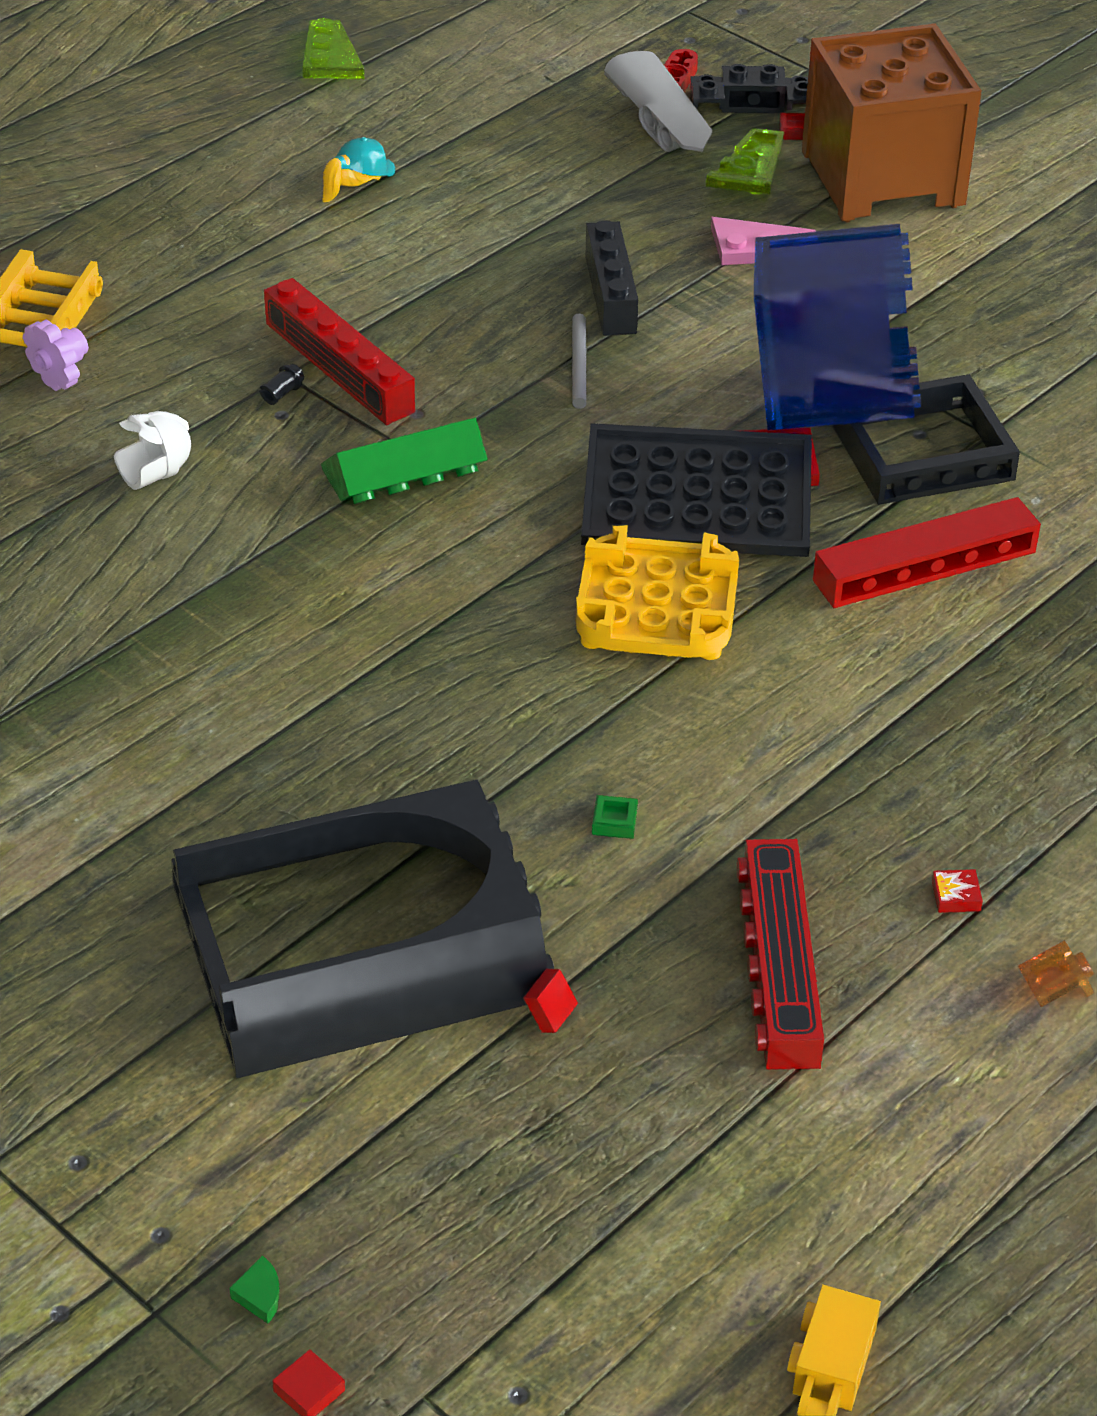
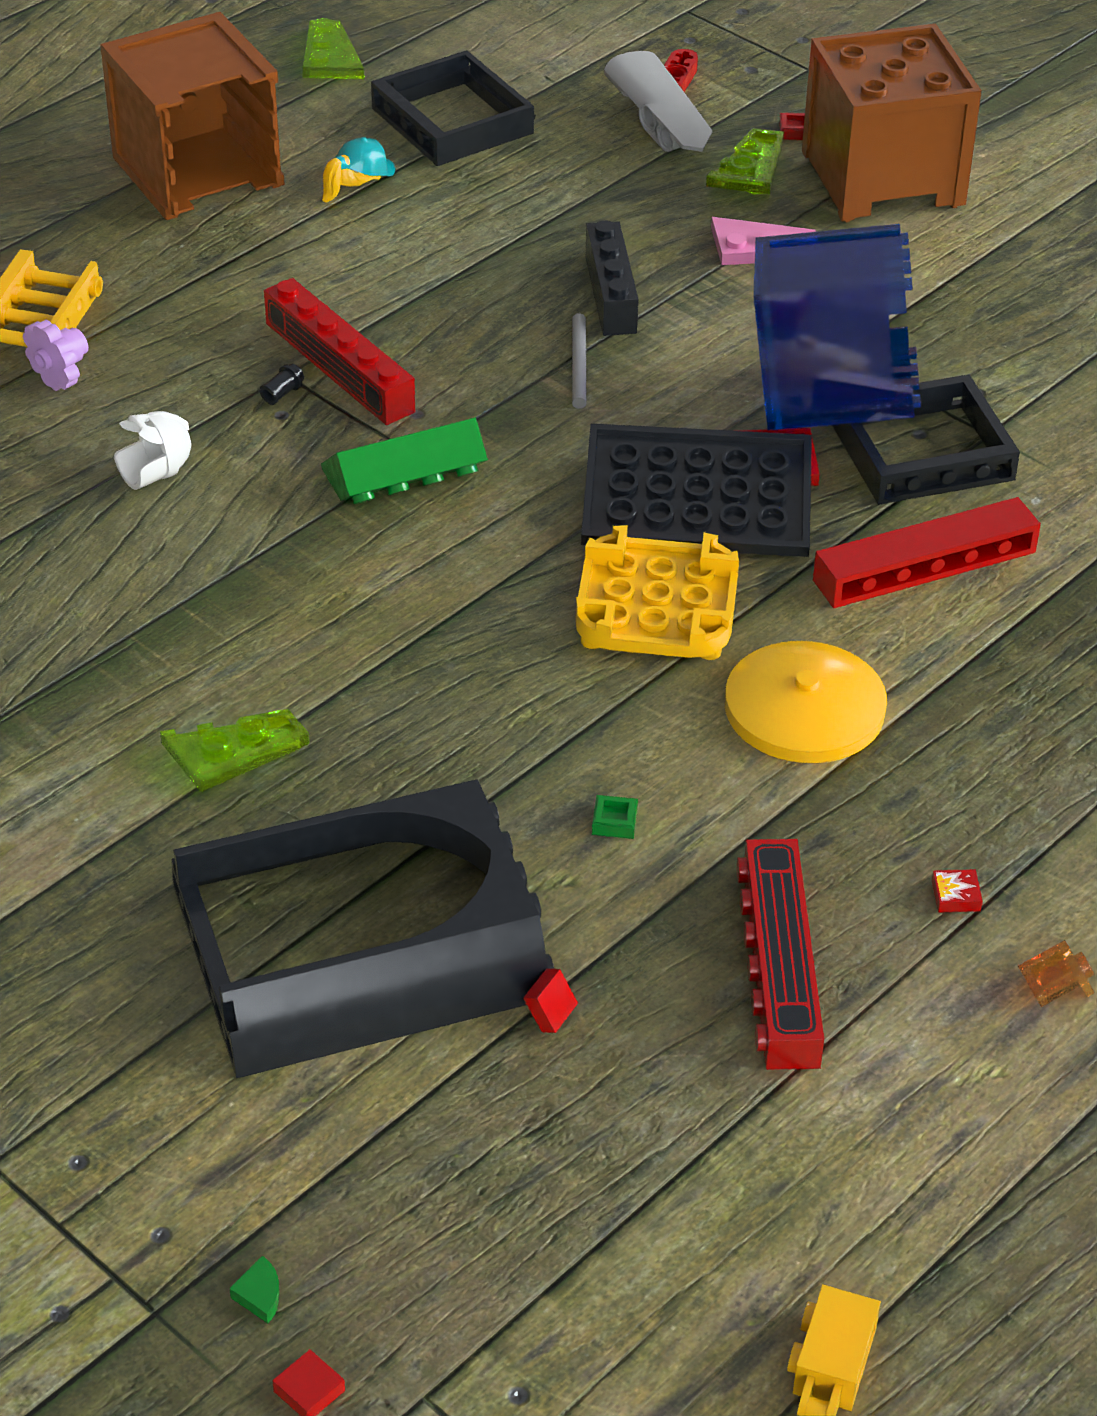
(192, 112): none -> dark orange container
(230, 750): none -> clear neon green wing
(394, 93): none -> black window
(749, 89): black bracket -> none
(805, 701): none -> yellow dish

